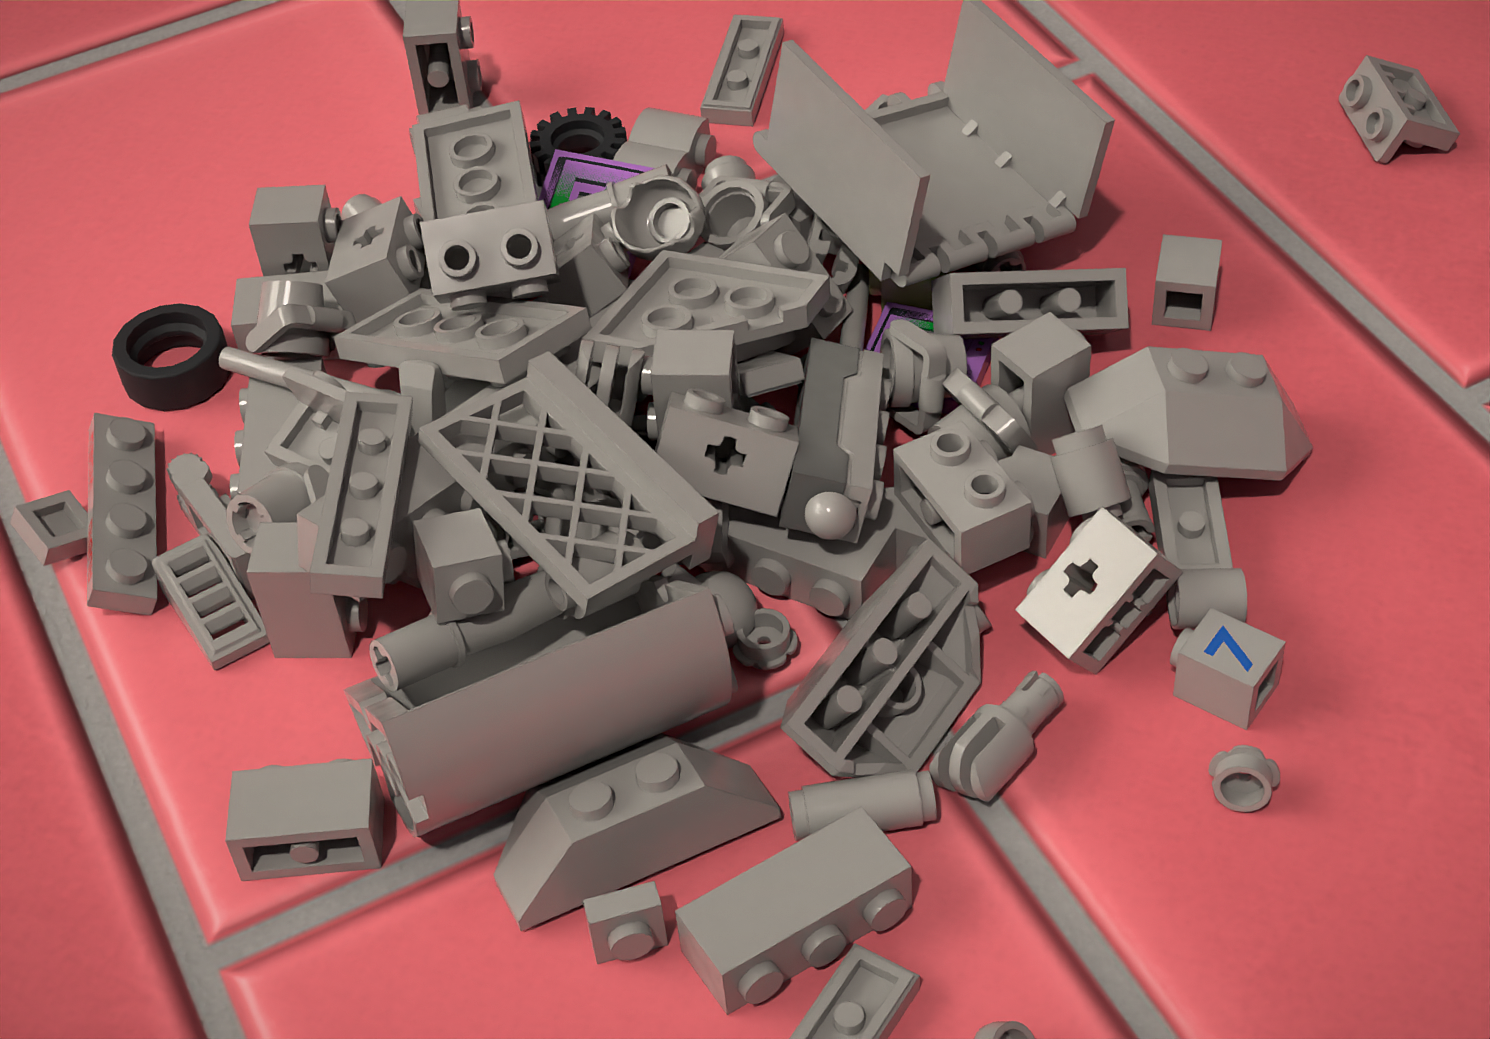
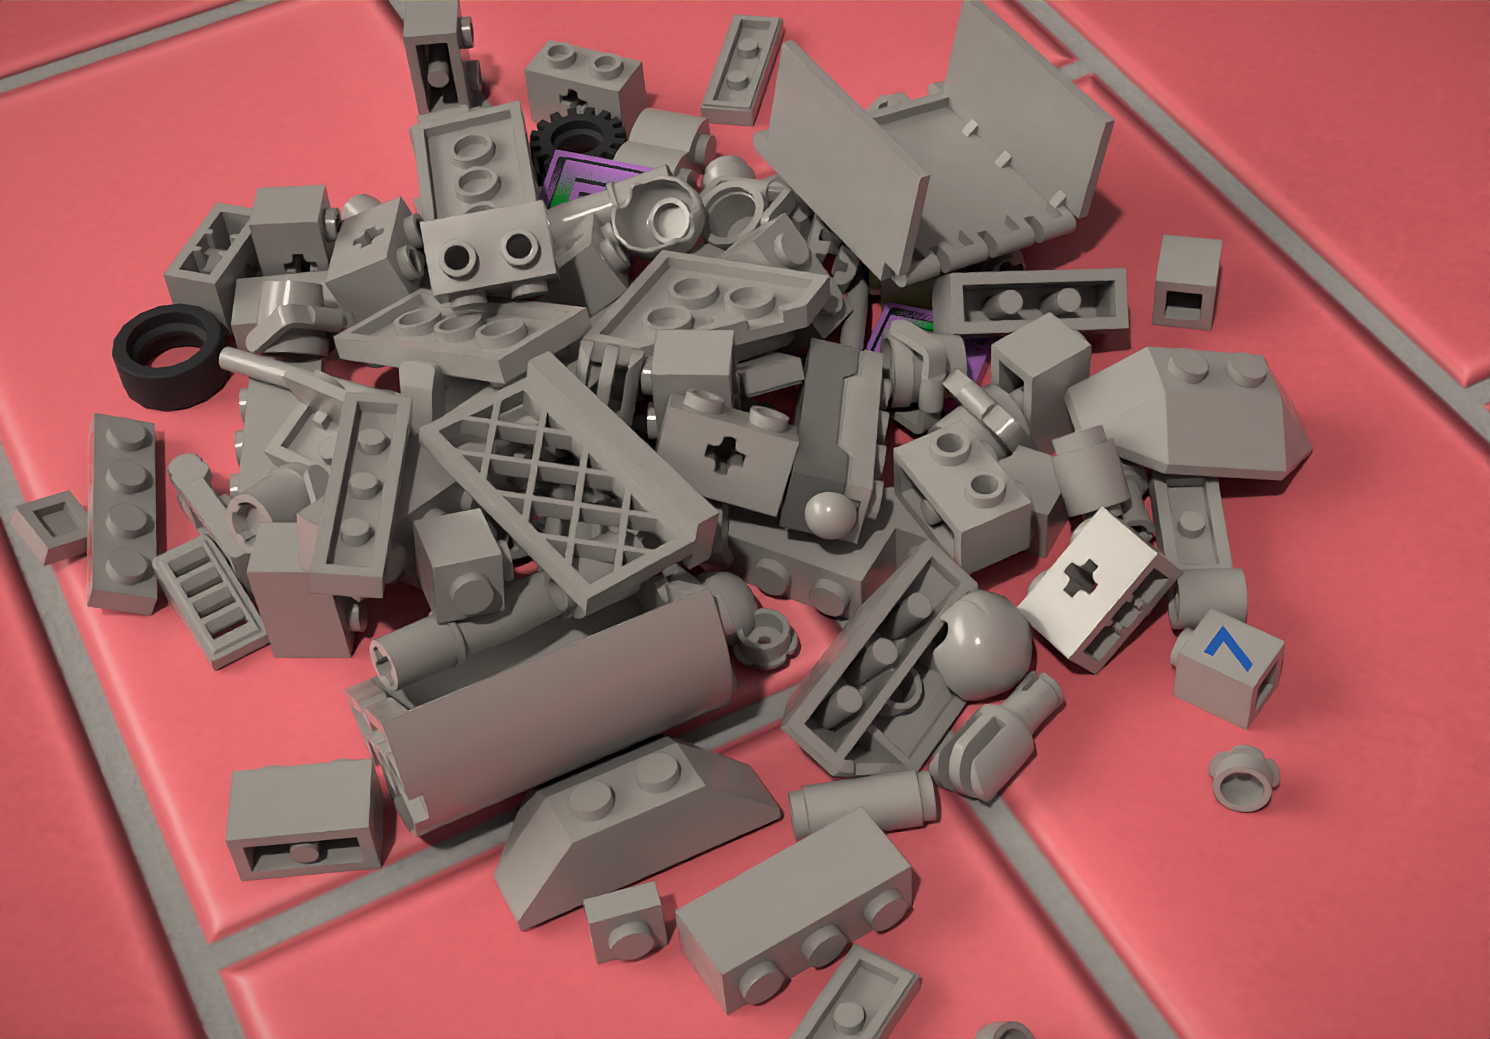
(213, 261): none -> light grey brick
(580, 78): none -> light grey brick
(984, 646): none -> light grey hair
(1393, 106): light grey bracket -> none

